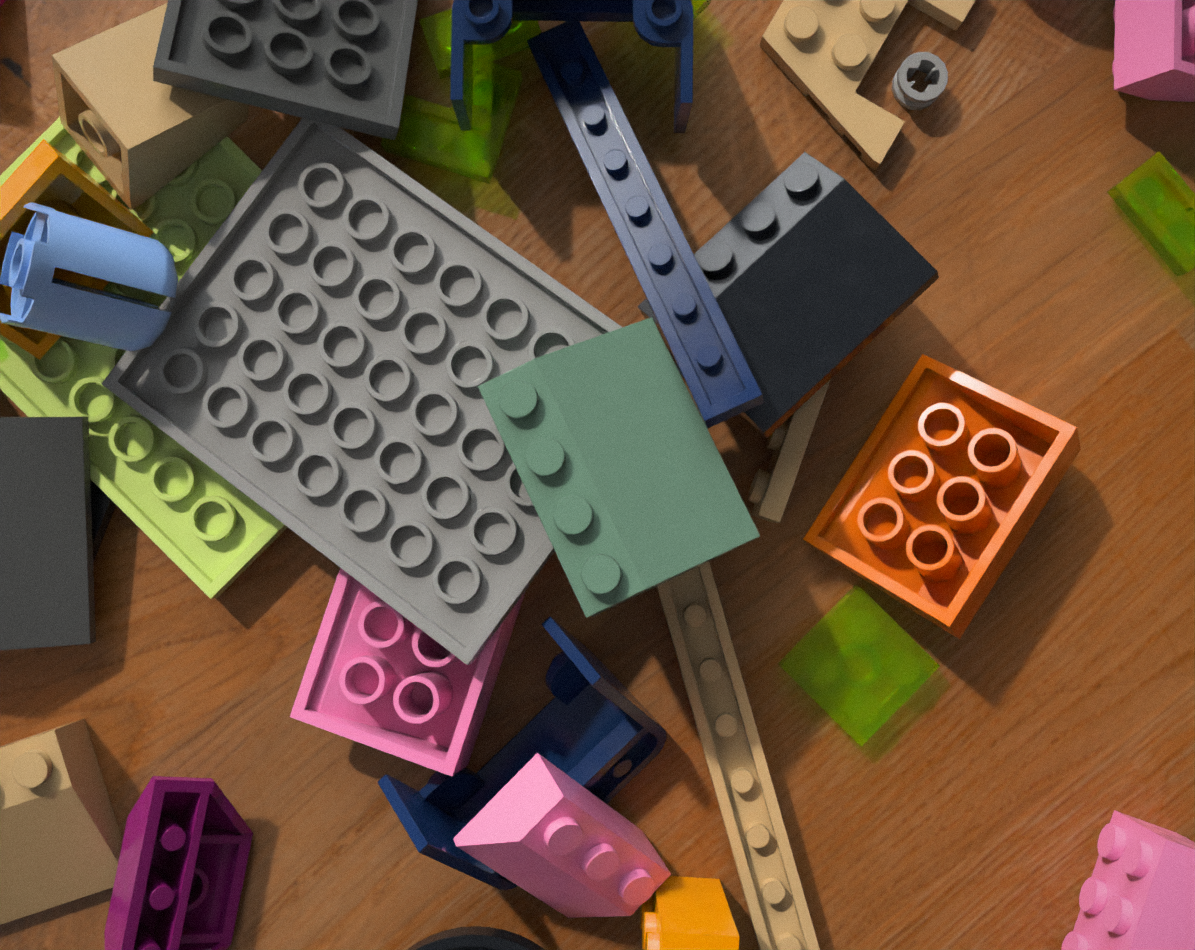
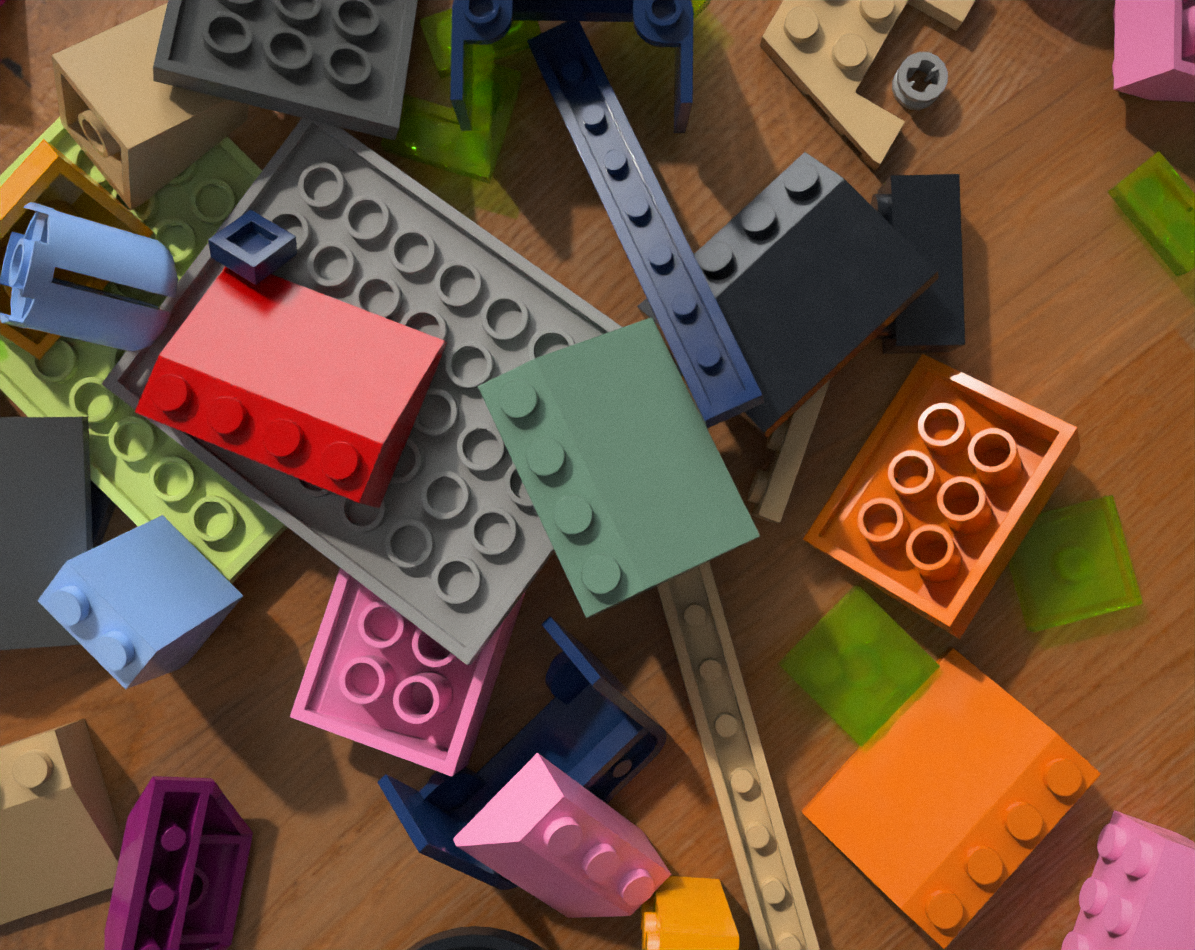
(141, 601): none -> light blue slope
(253, 247): none -> dark blue plate
(295, 383): none -> slope
(929, 218): none -> black brick
(950, 796): none -> orange slope
(1074, 565): none -> clear neon green plate

